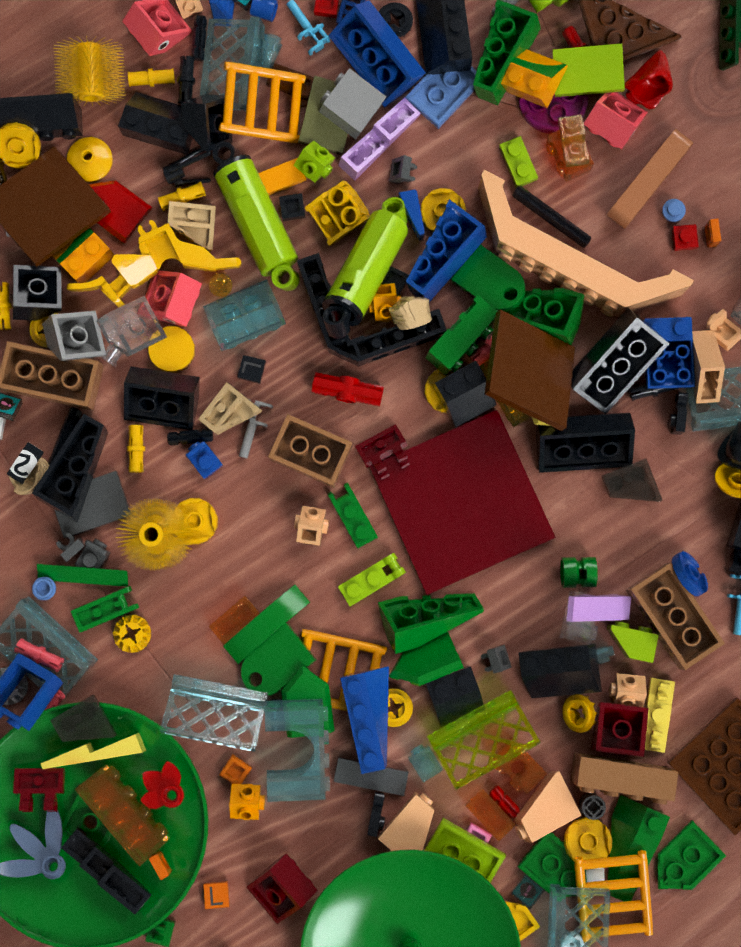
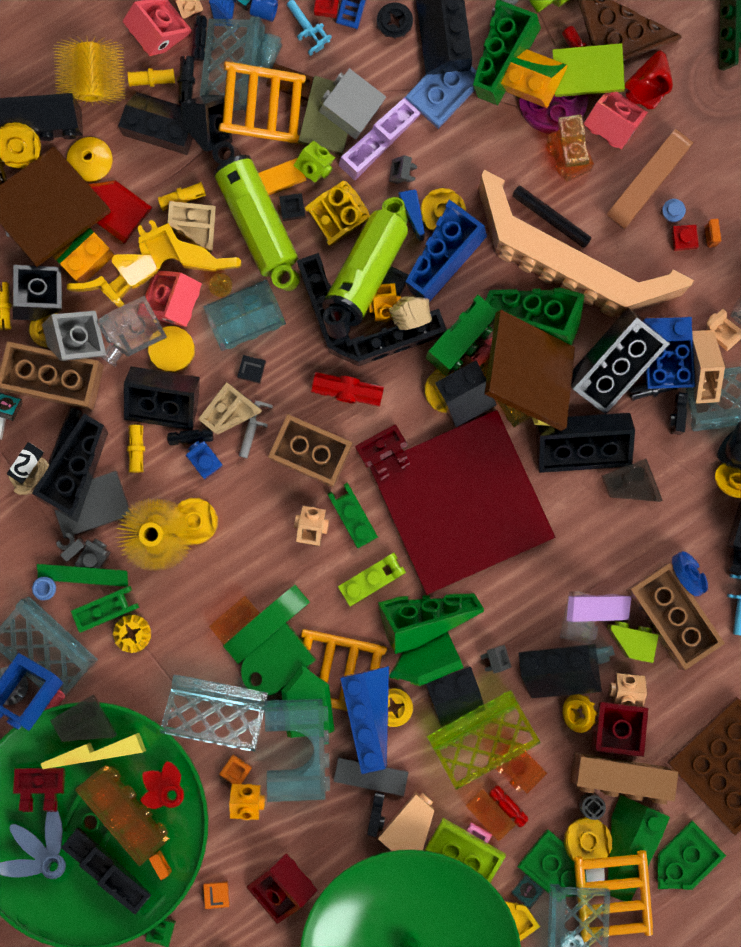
(39, 655): coral pin -> none
(174, 171): black plant -> none
(376, 52): blue slope -> none
(424, 762): clear light blue bracket -> none
(491, 279): green tile -> none
(518, 162): lime plate -> none
(546, 809): light nougat slope -> none
(570, 572): green wheel -> none
(660, 705): light yellow plate -> none

